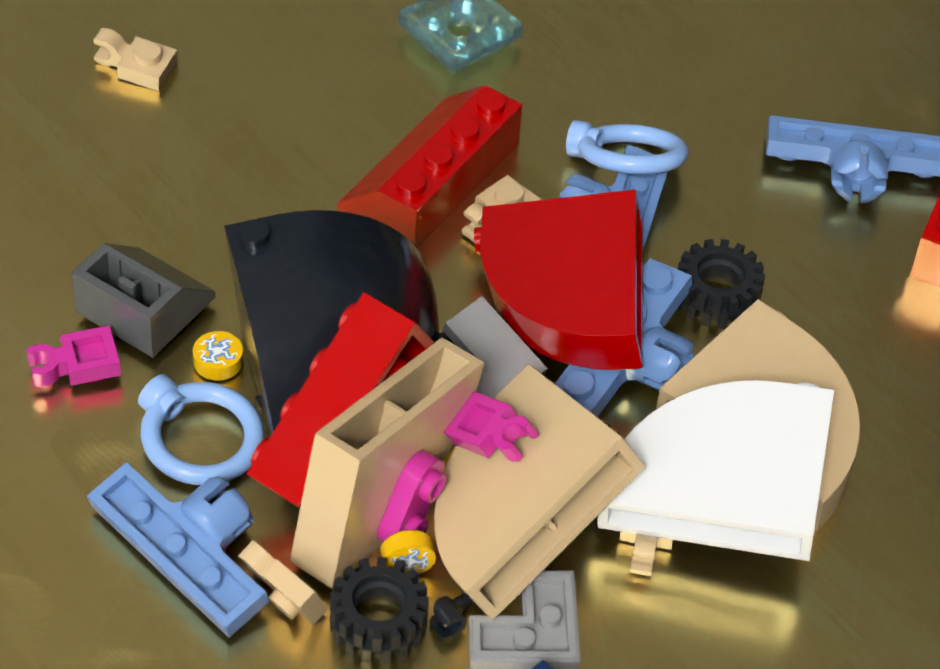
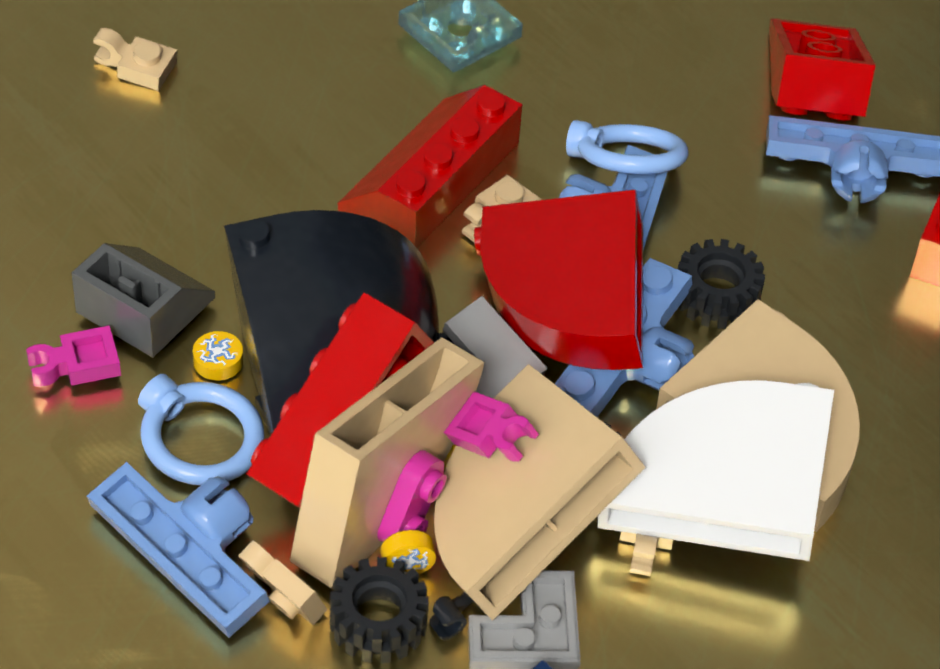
(819, 69): none -> red slope

